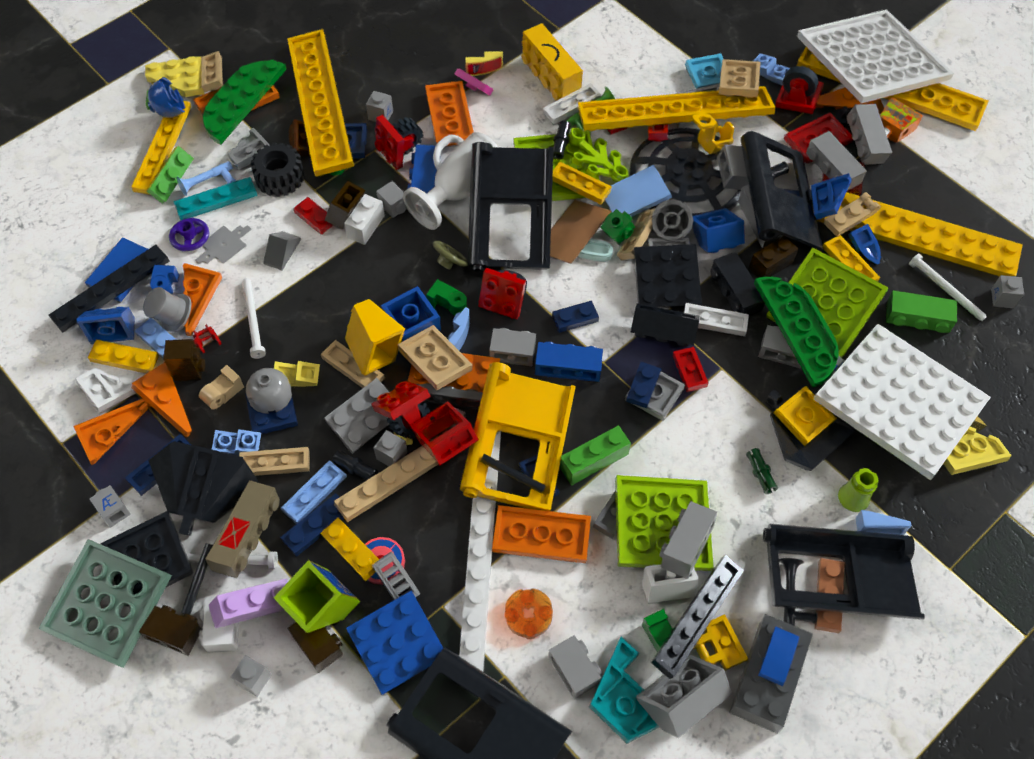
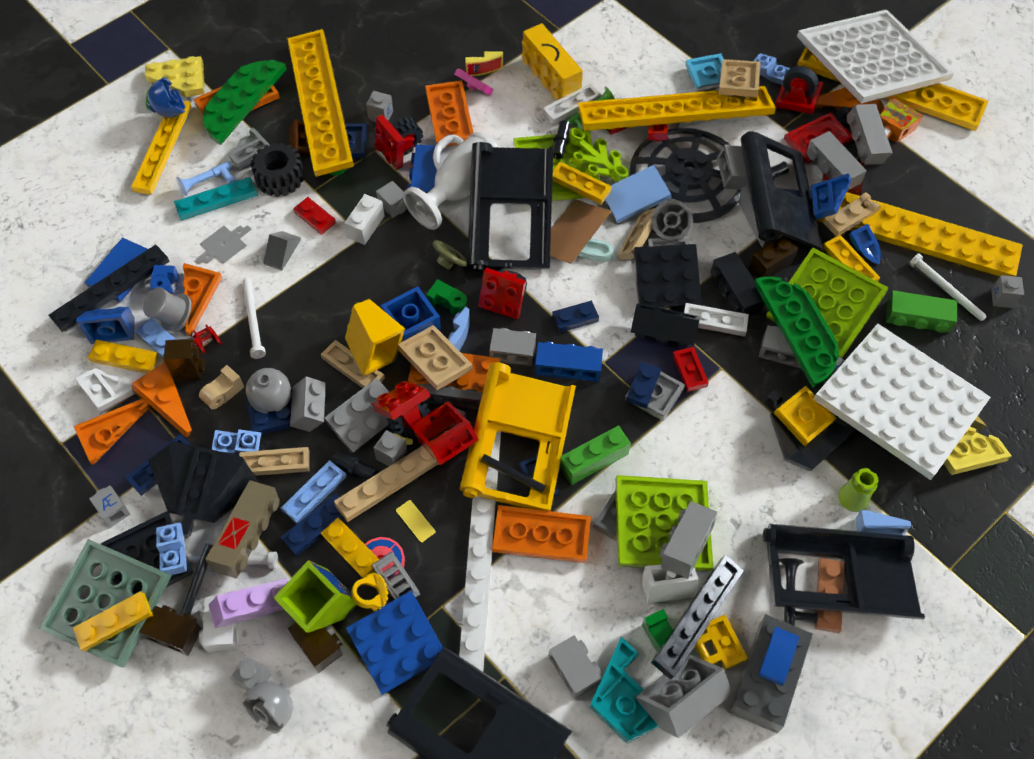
(112, 621): none -> yellow plate
(166, 179): bright green plate -> none
(171, 548): none -> light blue slope
(188, 231): dark purple piece -> none
(211, 72): tan plate -> none
(270, 704): none -> light grey cylinder
(301, 374): light yellow slope -> none
(307, 404): none -> light grey brick
(344, 204): dark brown brick -> none
(374, 580): none -> yellow piece
(415, 521): none -> light yellow sticker
(528, 626): clear orange plate -> none
(618, 226): green brick -> none
(708, 132): yellow piece -> none
(718, 230): blue slope -> none
(761, 471): dark green pin -> none

